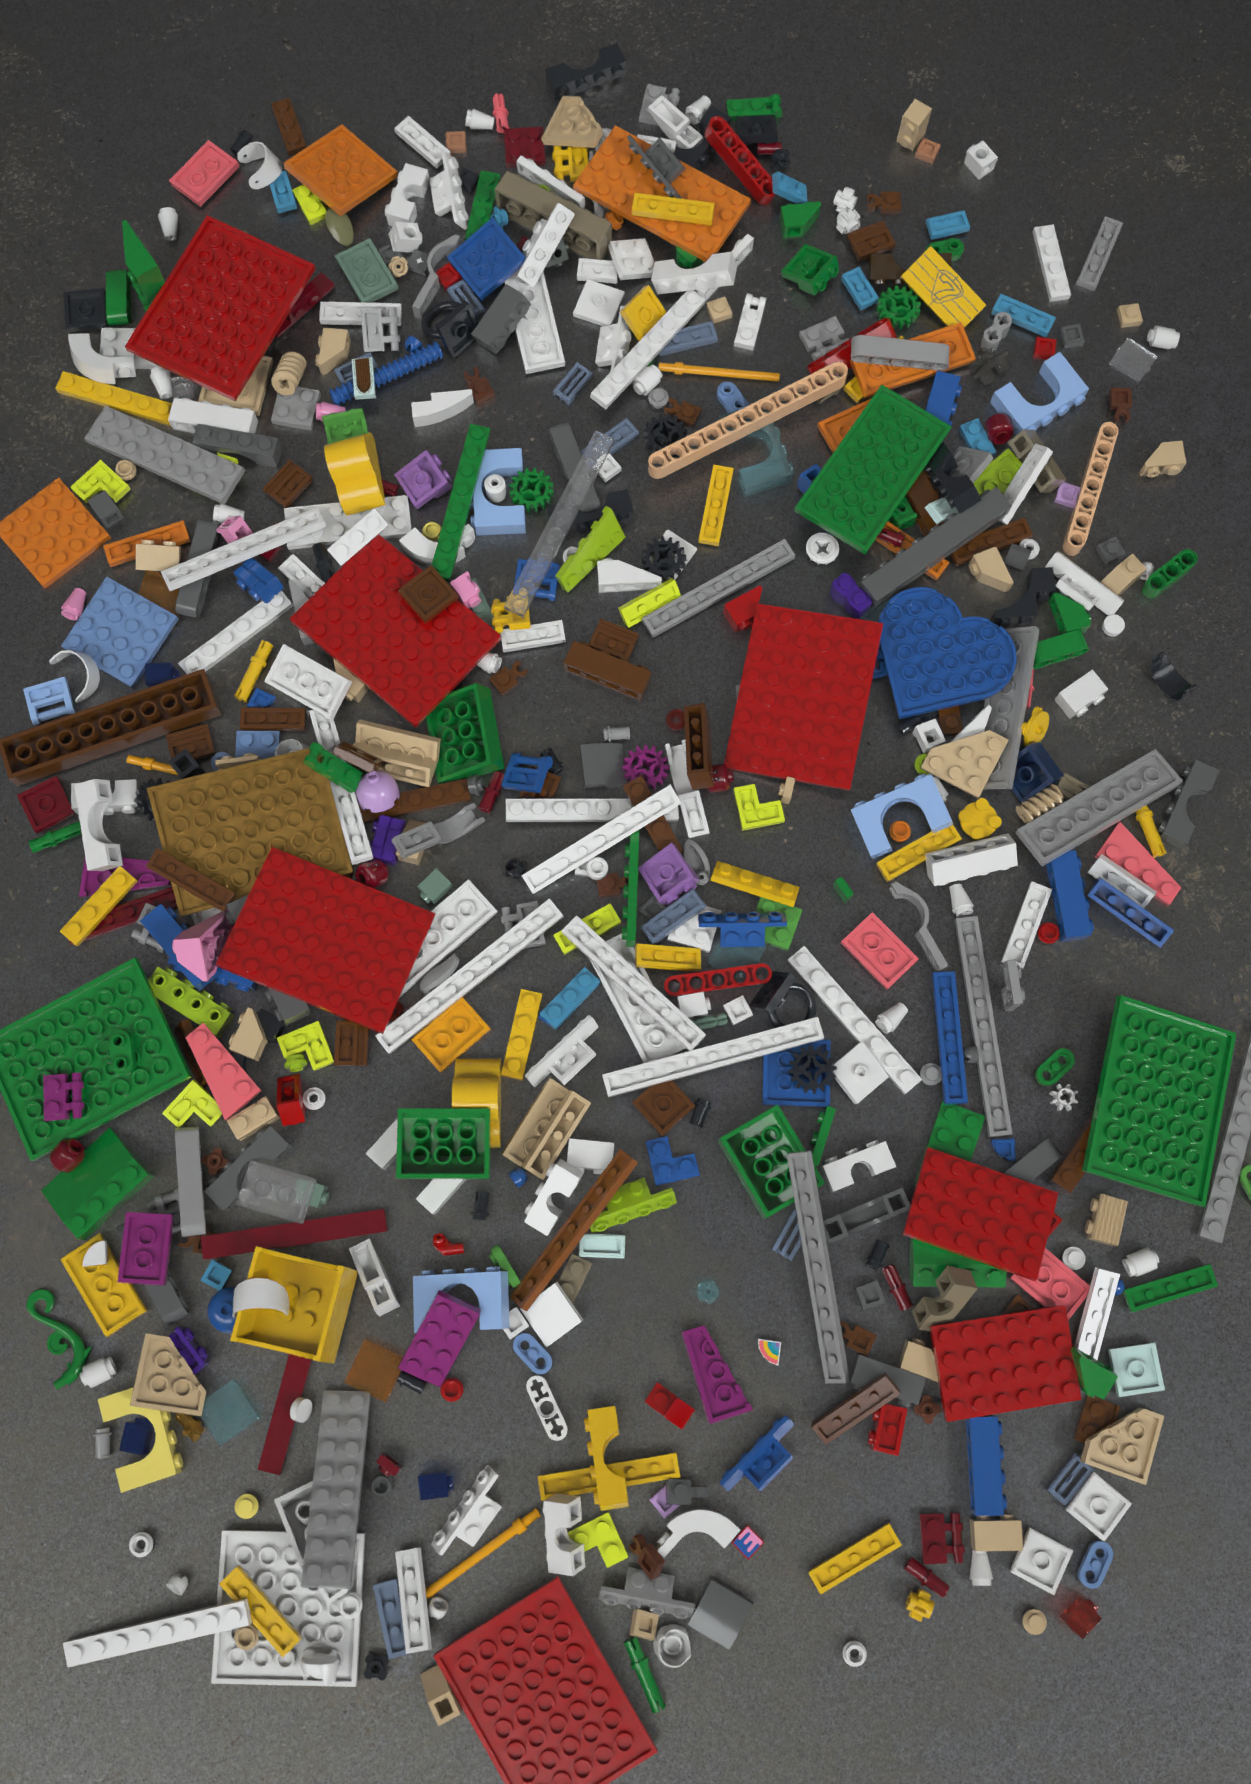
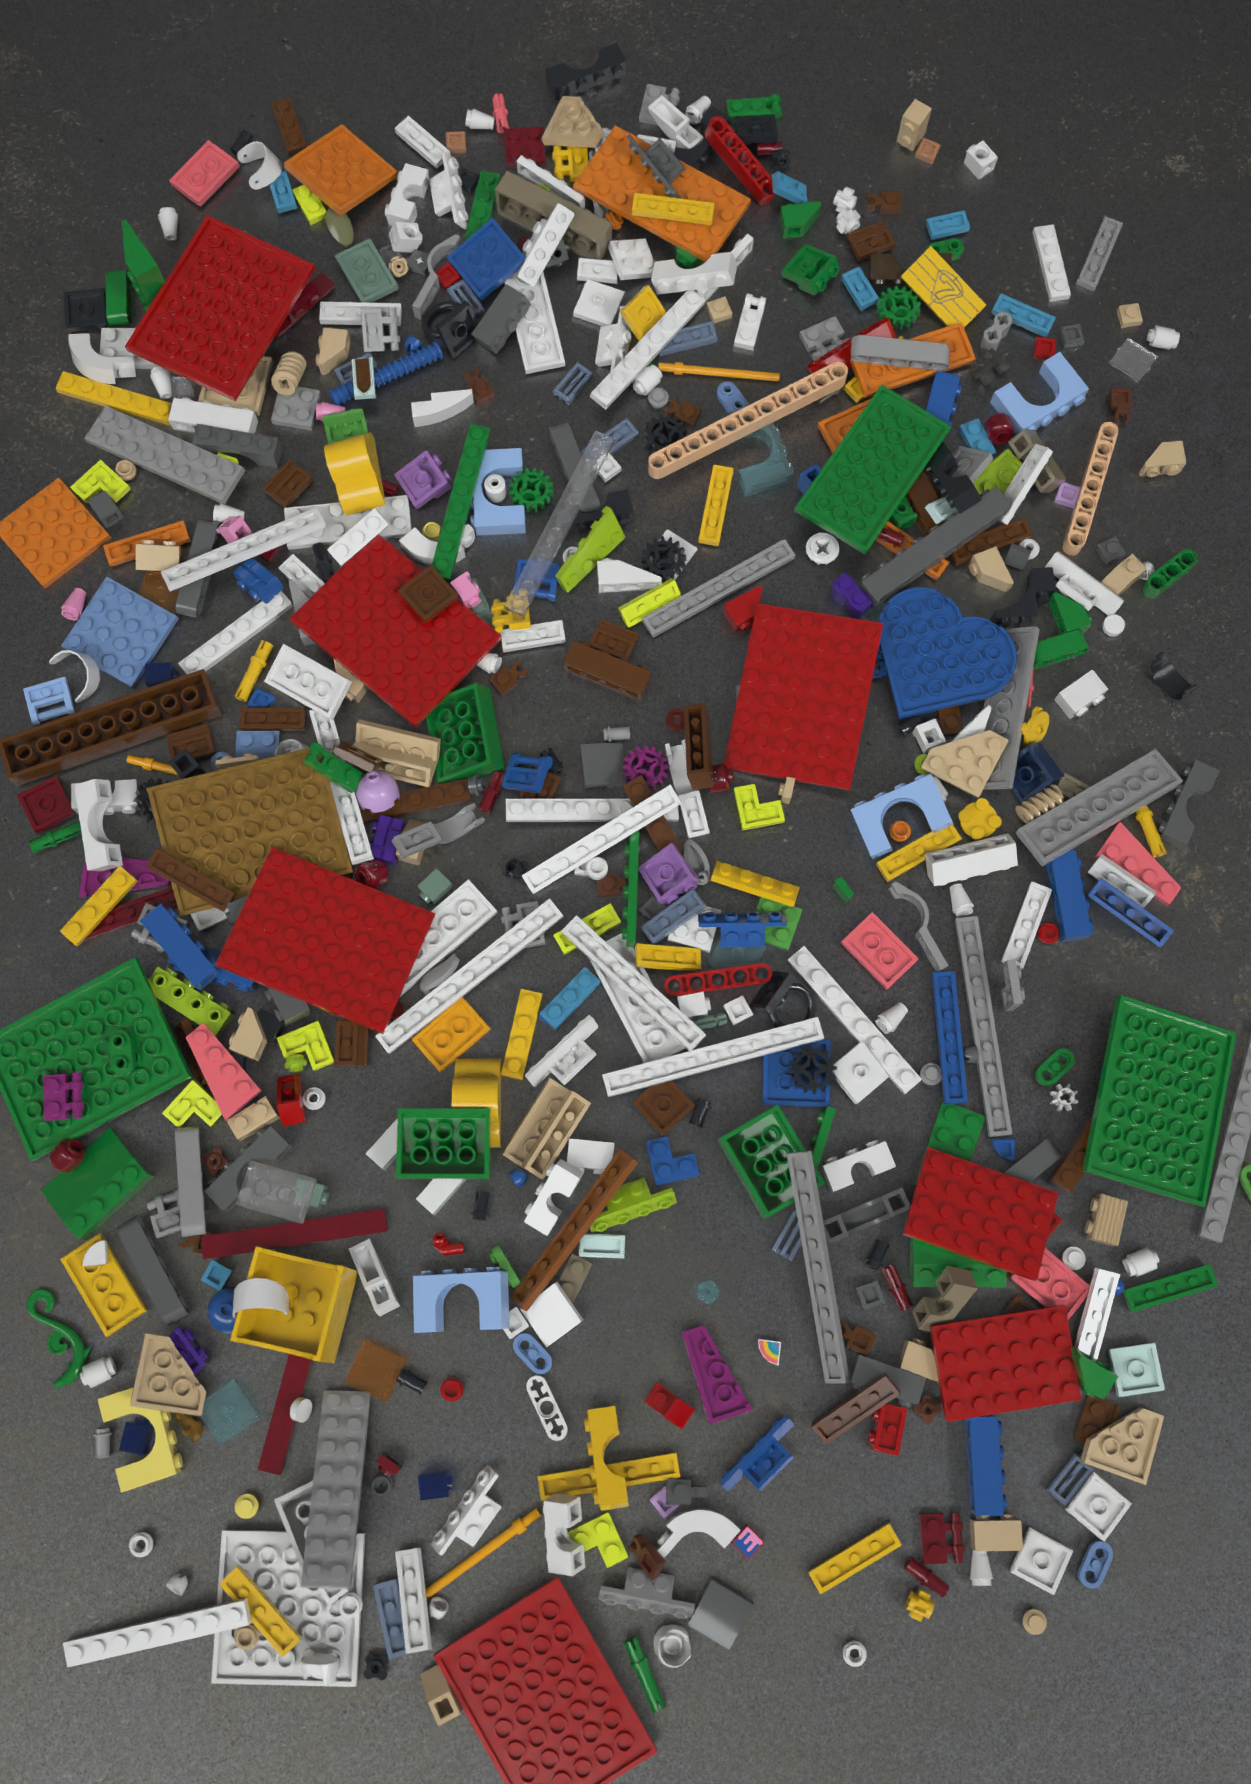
(145, 1248): magenta plate -> none
(202, 944): bright pink wedge -> none
(439, 1338): magenta plate -> none
(500, 216): dark azure plate -> none
(644, 1624): tan plate -> none
(1081, 1616): clear red brick -> none

